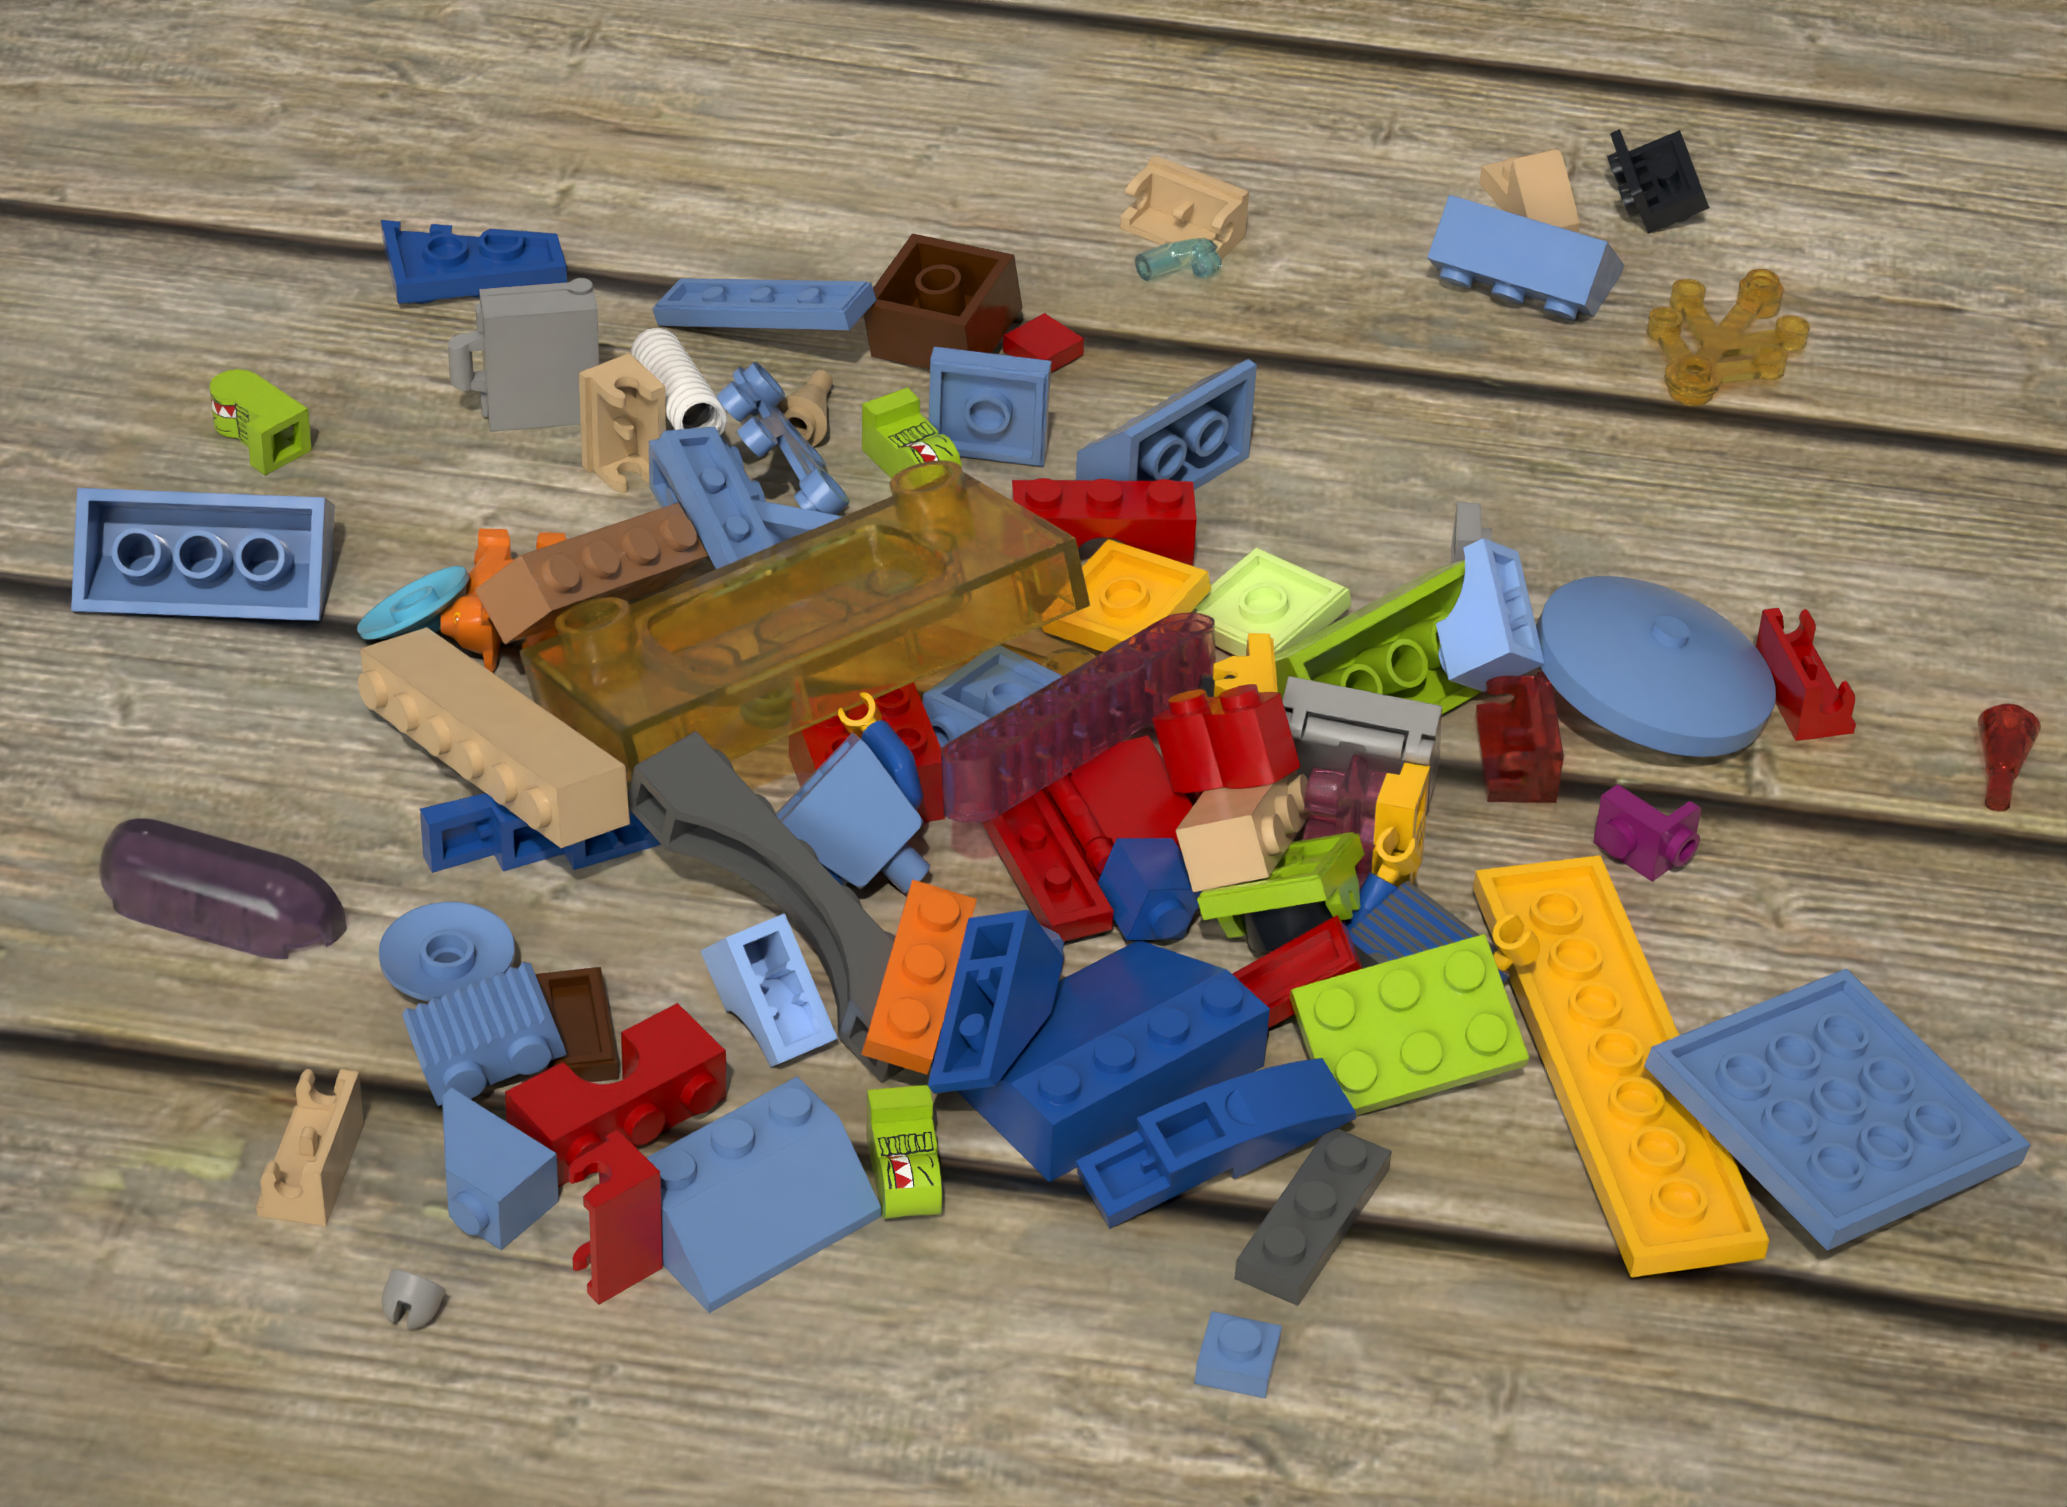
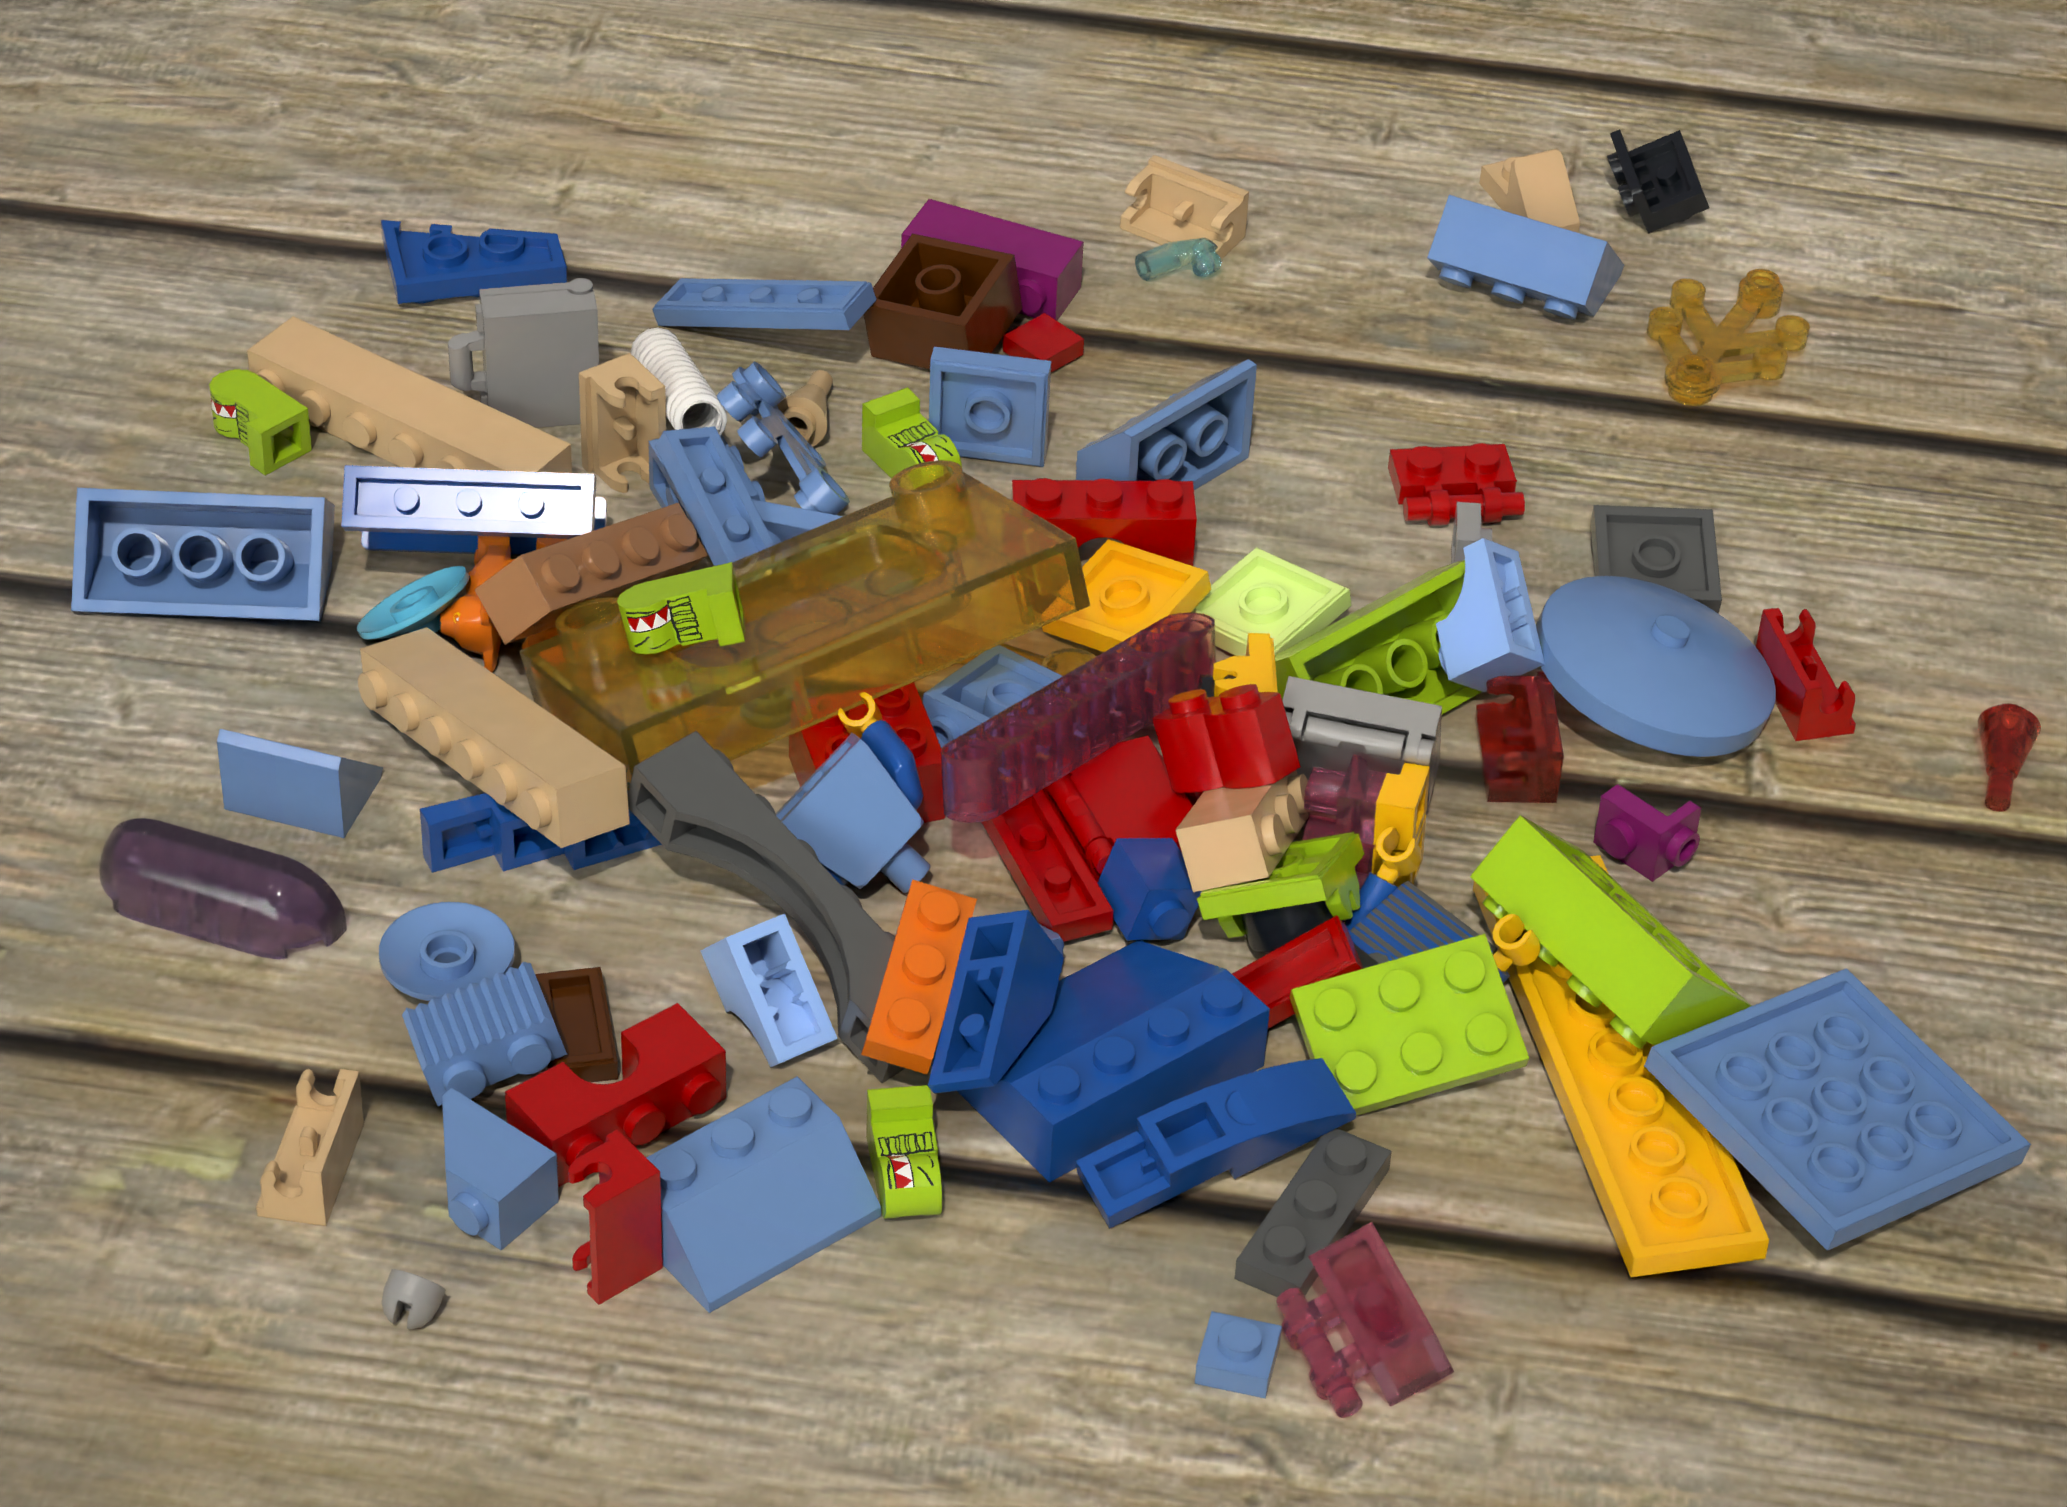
(293, 783): none -> medium blue slope
(396, 409): none -> tan brick
(452, 507): none -> fence
(683, 610): none -> lime leg
(1045, 262): none -> magenta brick
(1381, 1316): none -> clear pink brick
(1436, 478): none -> red plate
(1602, 937): none -> lime slope
(1659, 547): none -> dark grey plate

